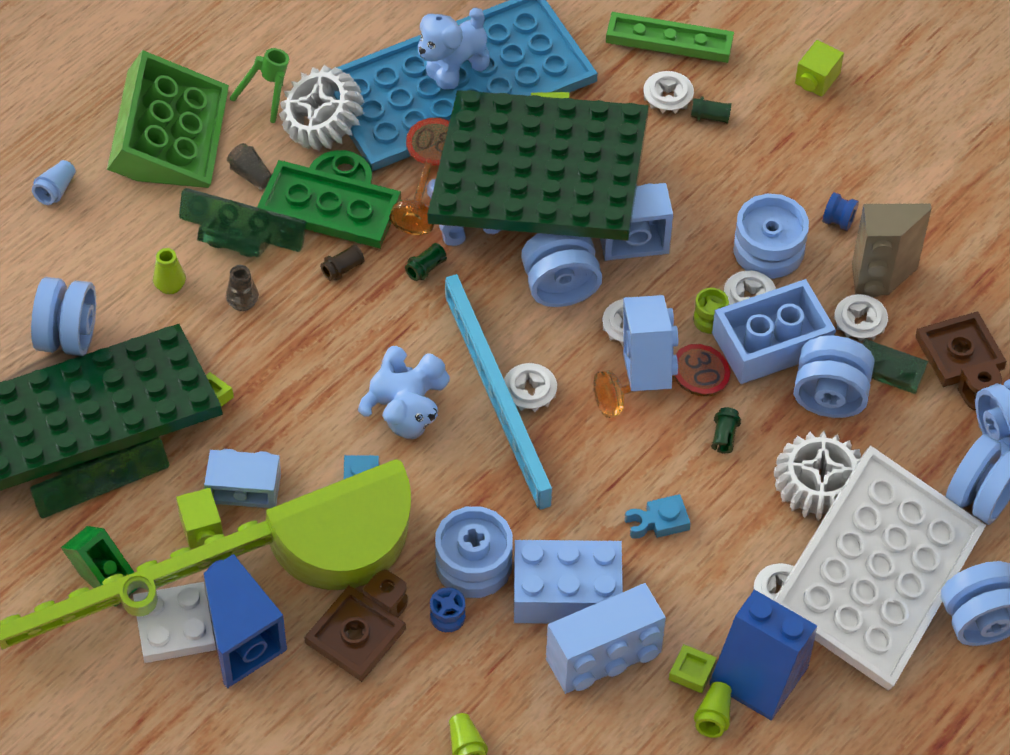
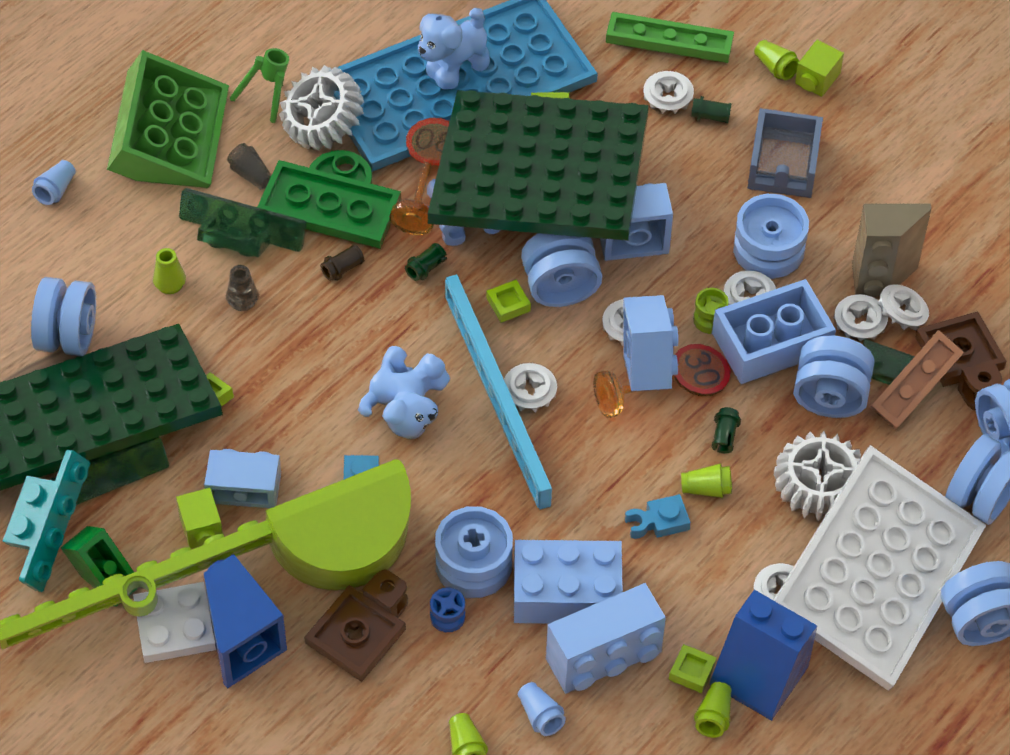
(43, 517): none -> teal bracket
(508, 301): none -> lime plate
(542, 711): none -> light blue cone
(708, 481): none -> lime cone
(778, 60): none -> lime cone
(785, 153): none -> window
(840, 211): blue wheel -> none
(916, 308): none -> white gear
(917, 379): none -> nougat plate

